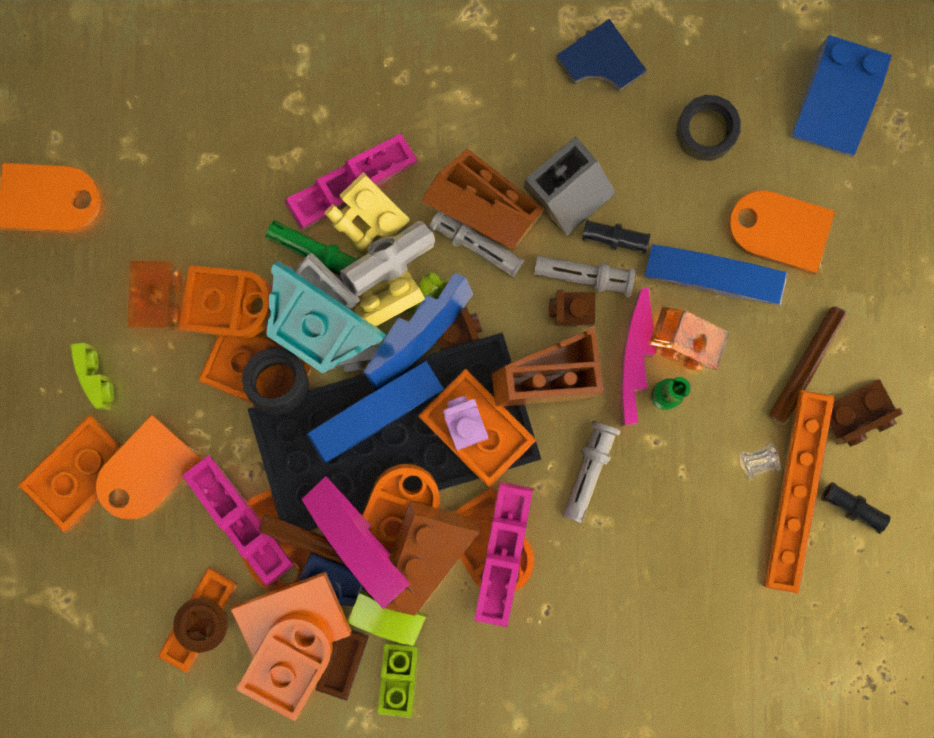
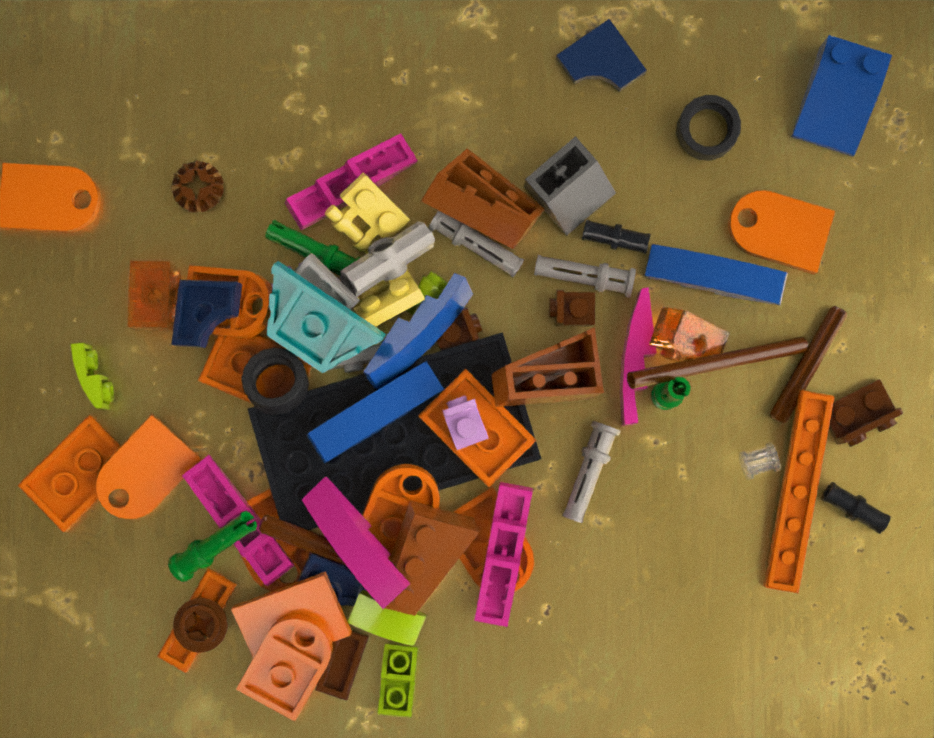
(201, 308): none -> dark blue tile
(202, 552): none -> green pin
(208, 195): none -> reddish brown gear
(716, 362): none -> reddish brown piece

